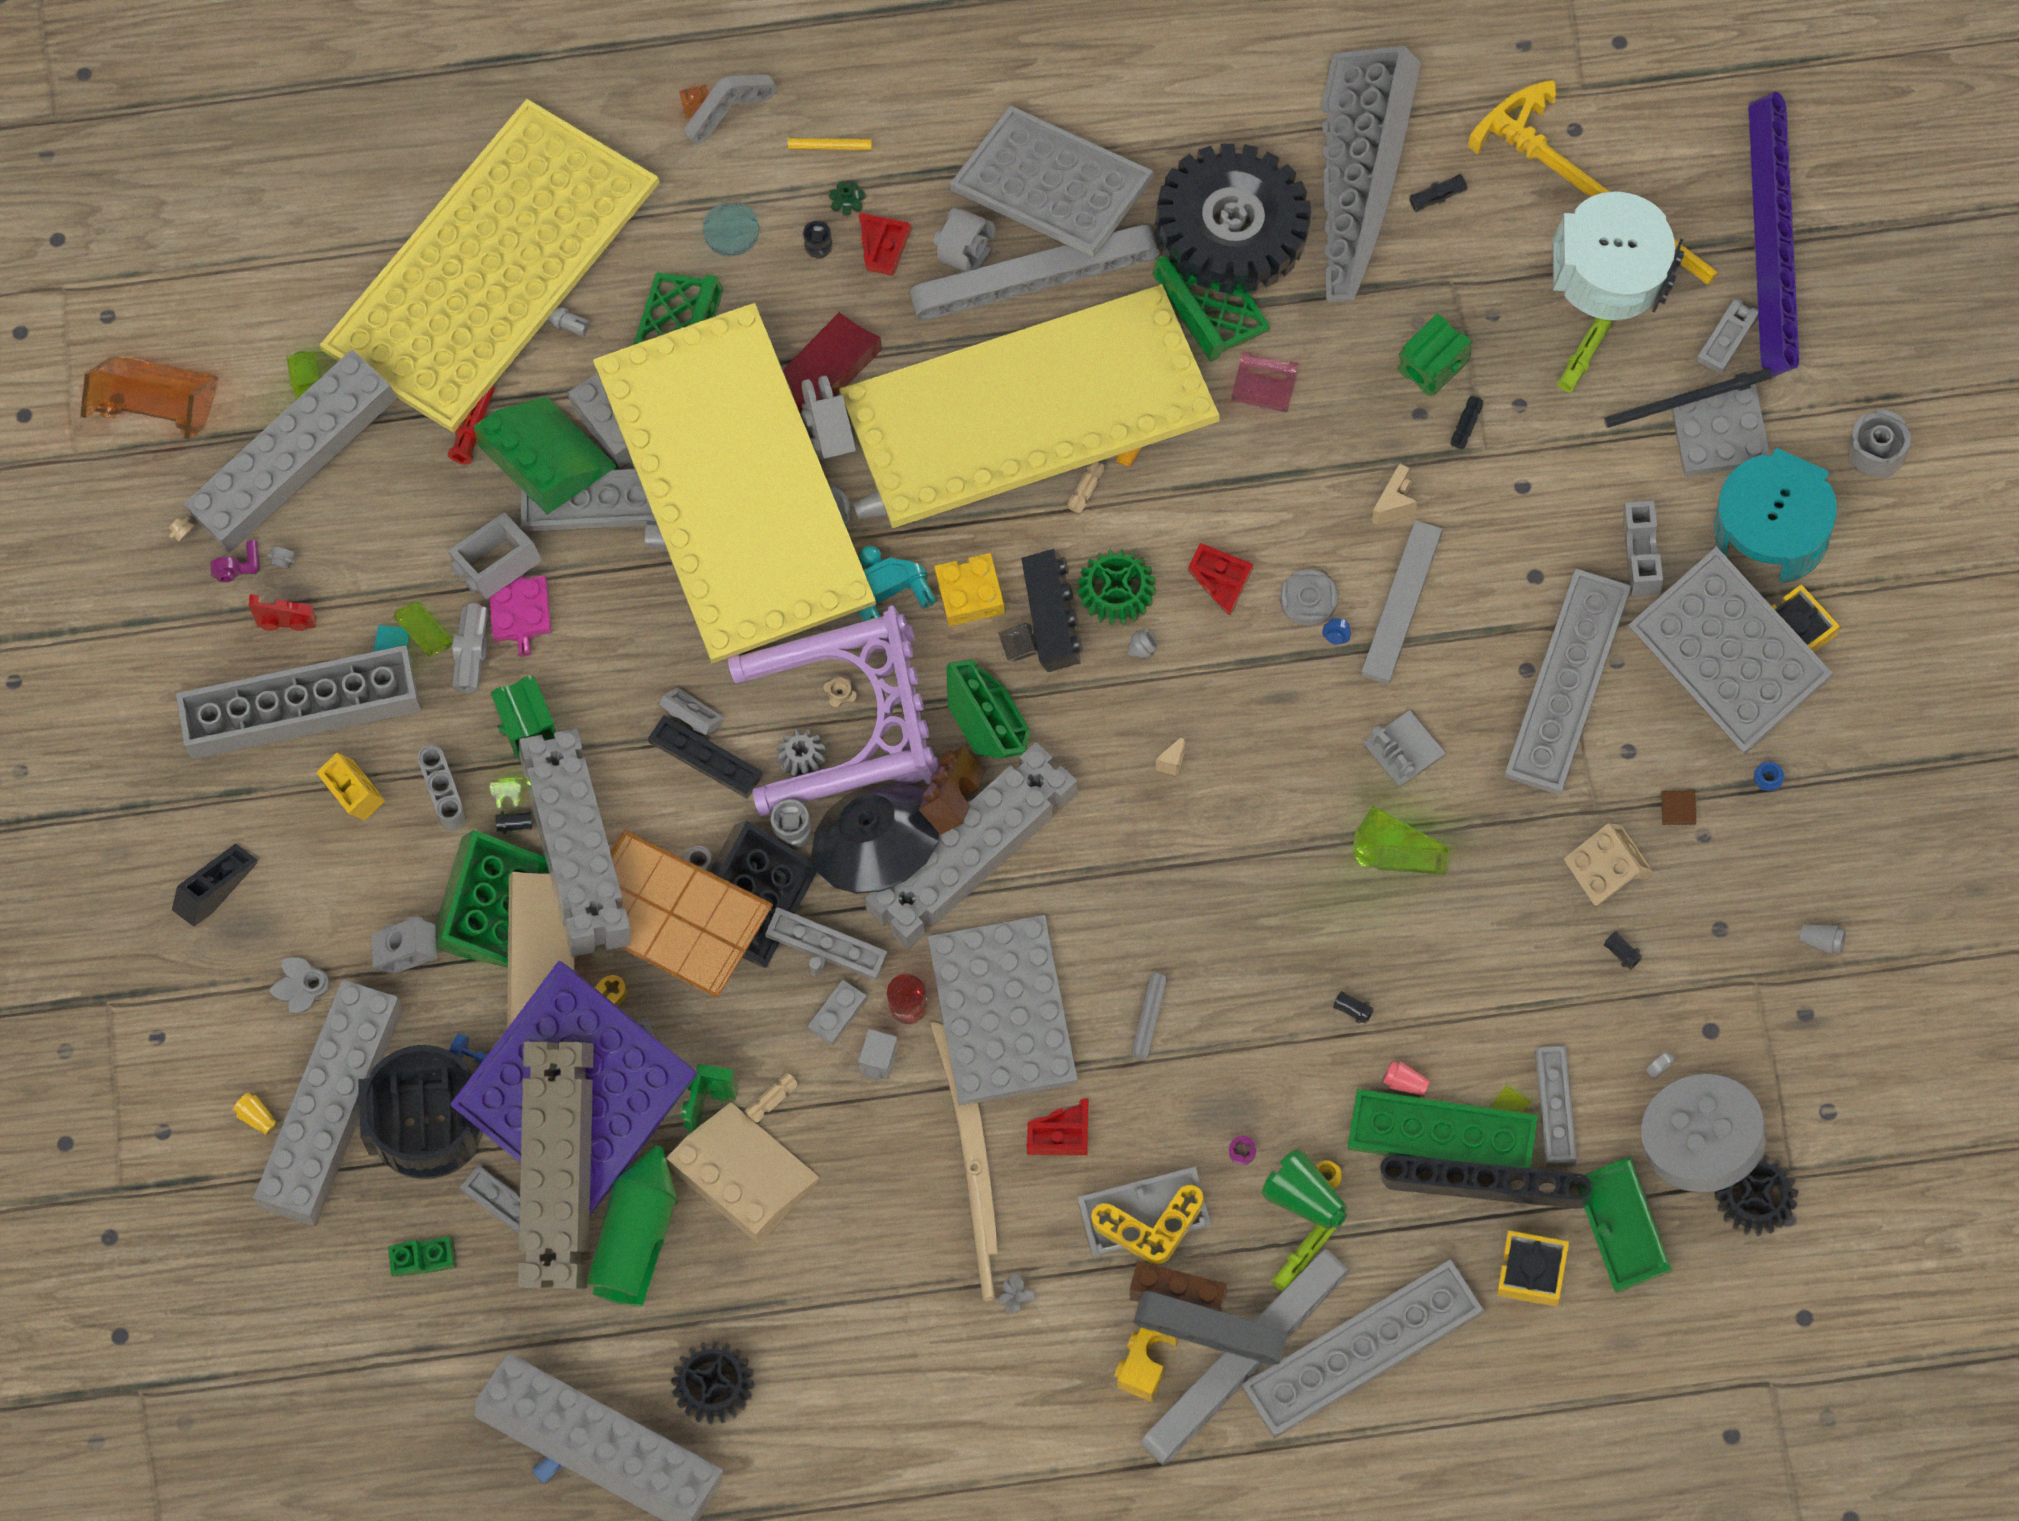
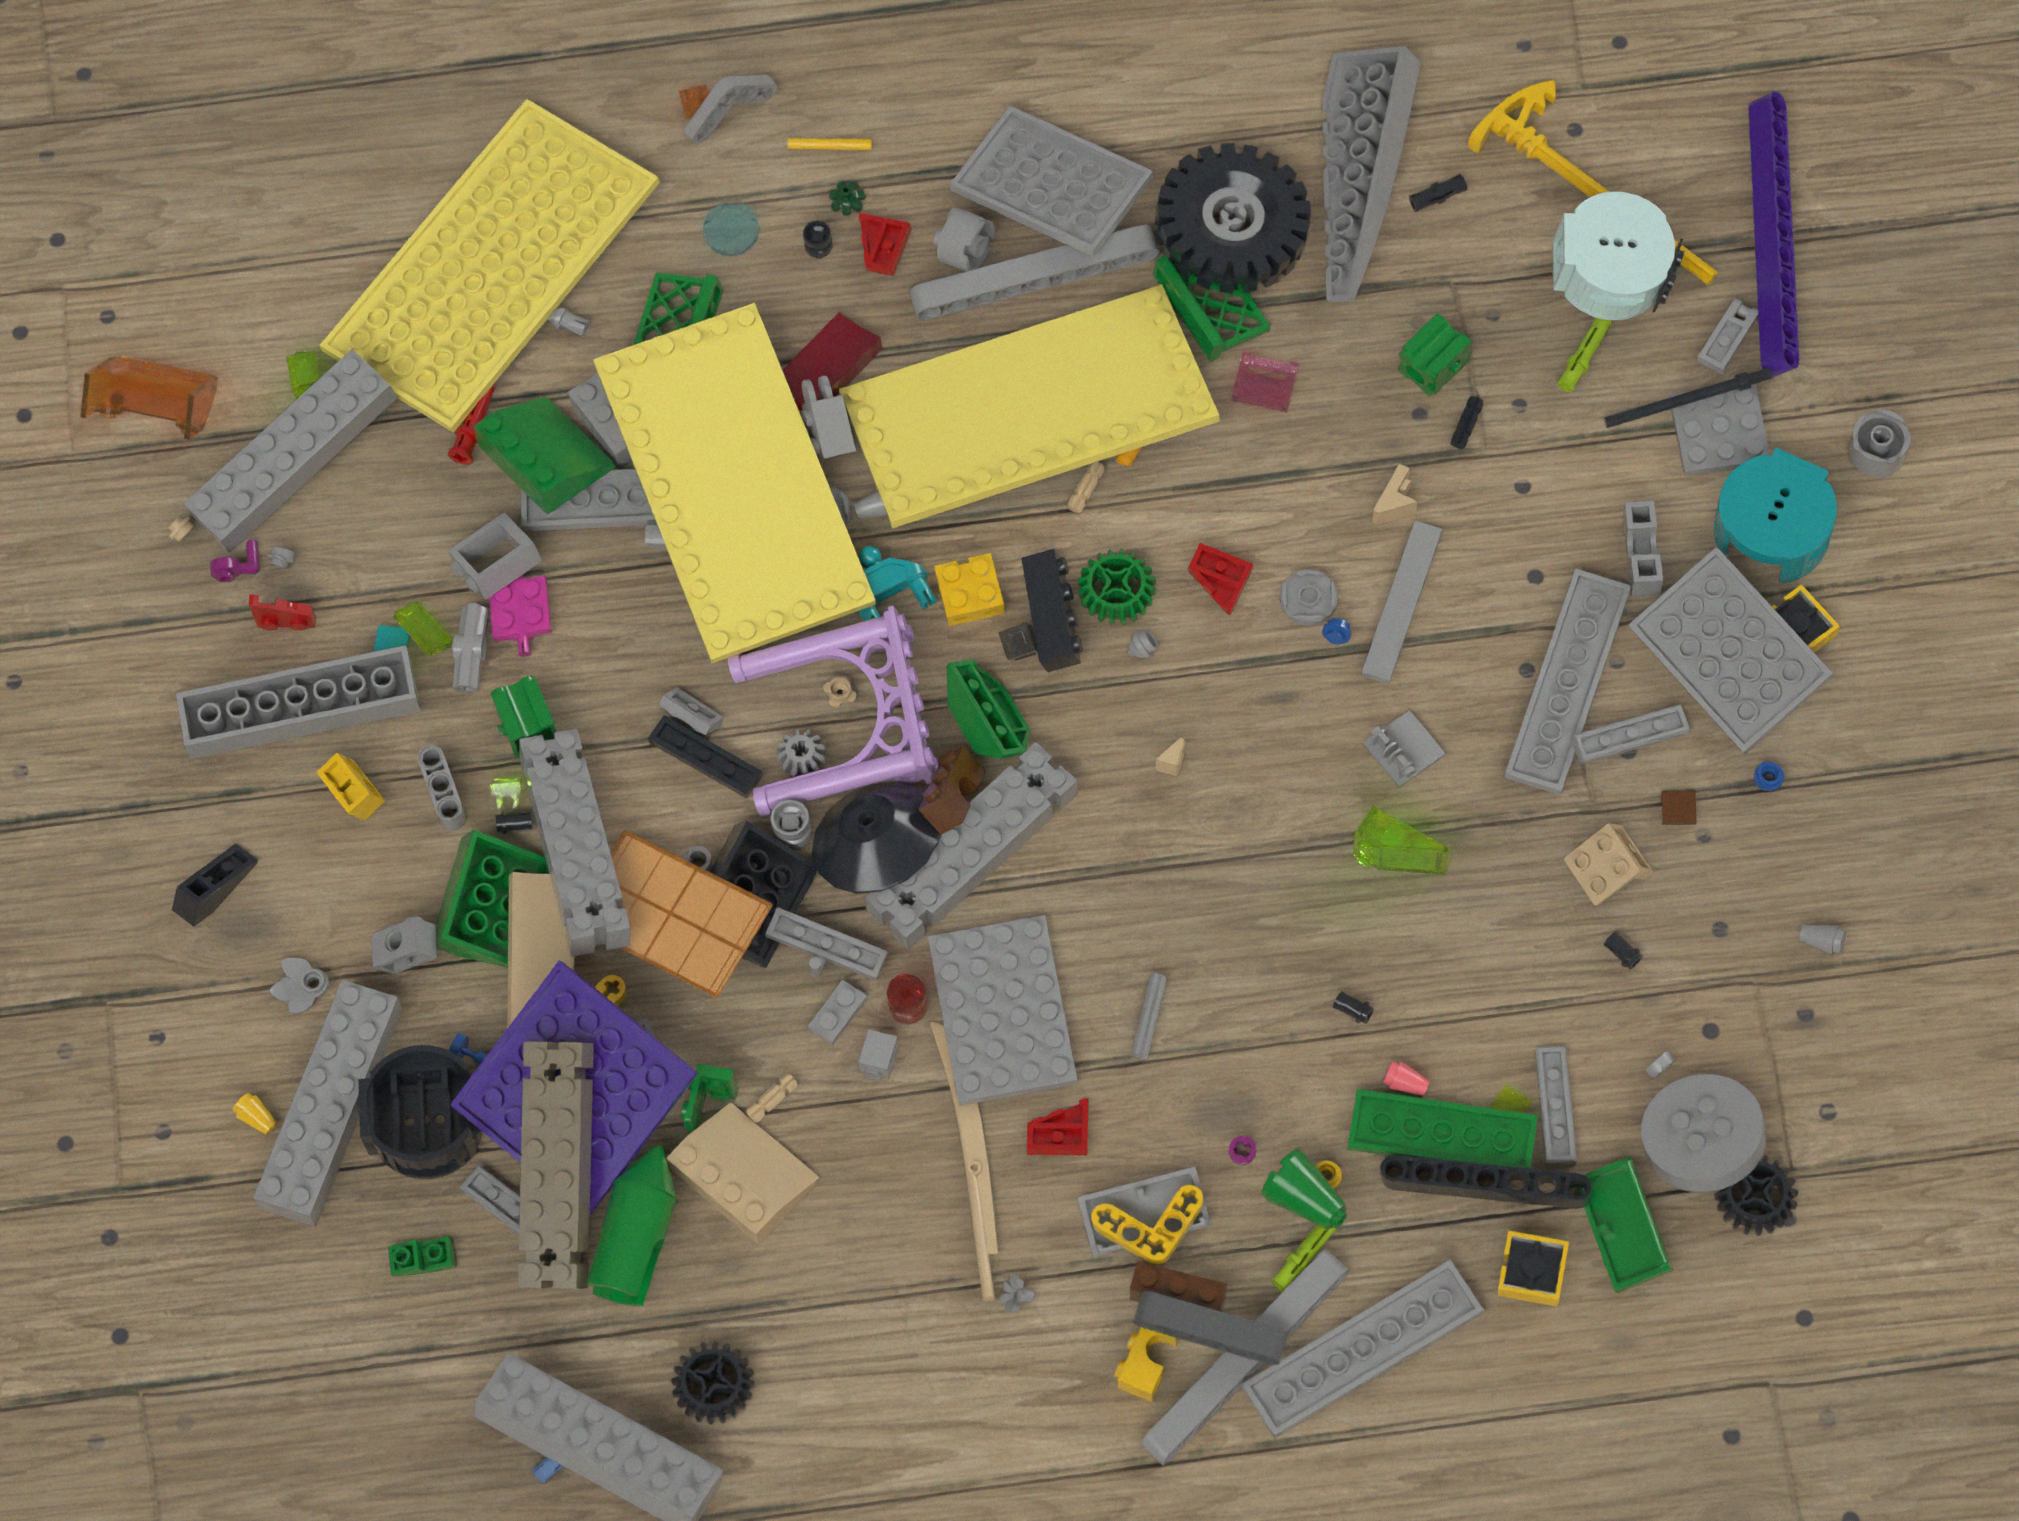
(1630, 734): none -> light grey tile

